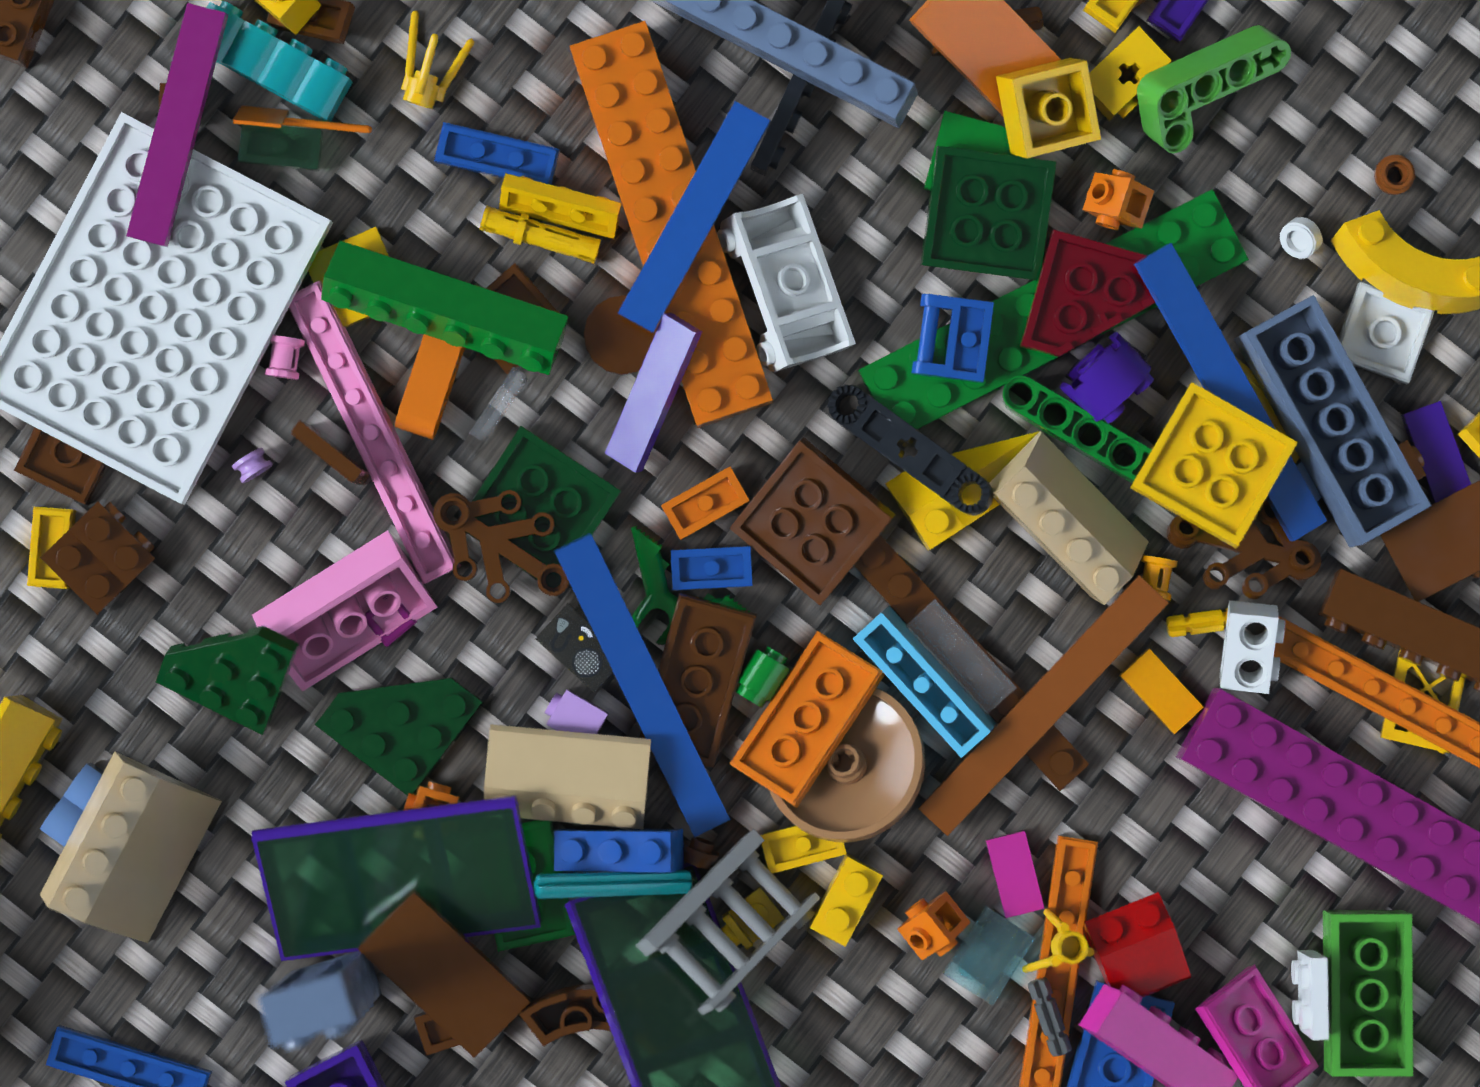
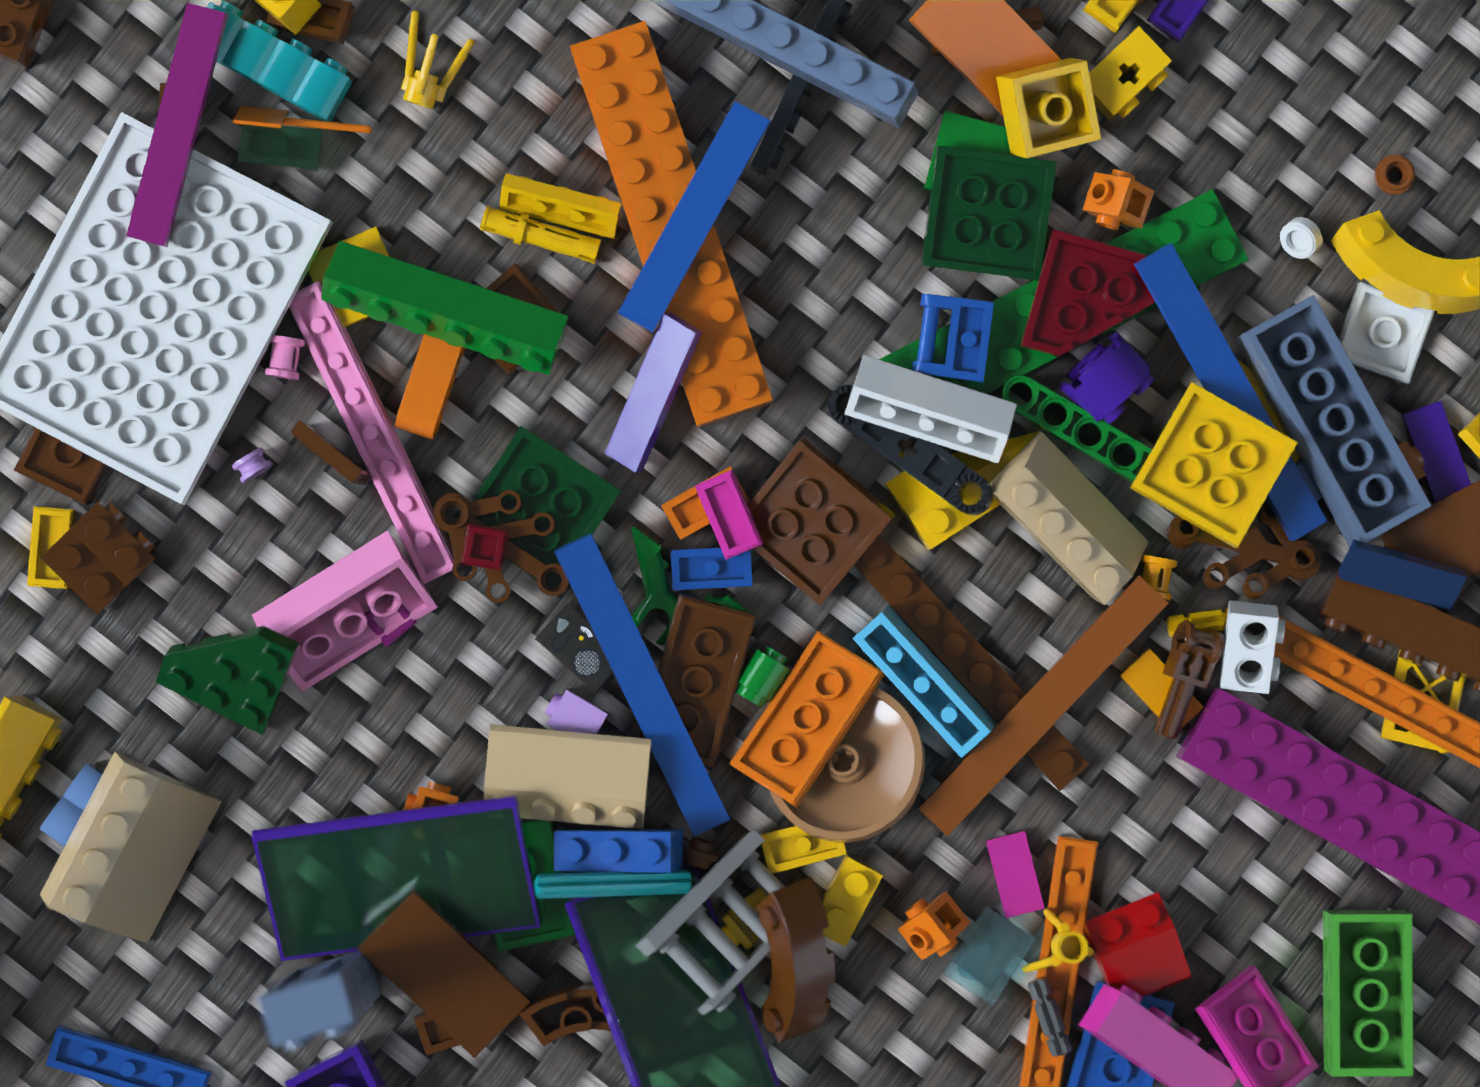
(400, 727): dark green plate -> none
(484, 547): none -> dark red tile
(495, 154): blue tile -> none
(499, 405): clear tile -> none
(615, 341): reddish brown tile -> none
(729, 514): none -> dark pink tile
(789, 283): white piece -> none
(799, 960): none -> reddish brown brick
(931, 409): none -> white brick
(960, 656): clear tile -> none
(1190, 667): none -> reddish brown connector
(1202, 77): bright green beam -> none
(1312, 1004): white plate -> none
(1402, 574): none -> dark blue tile

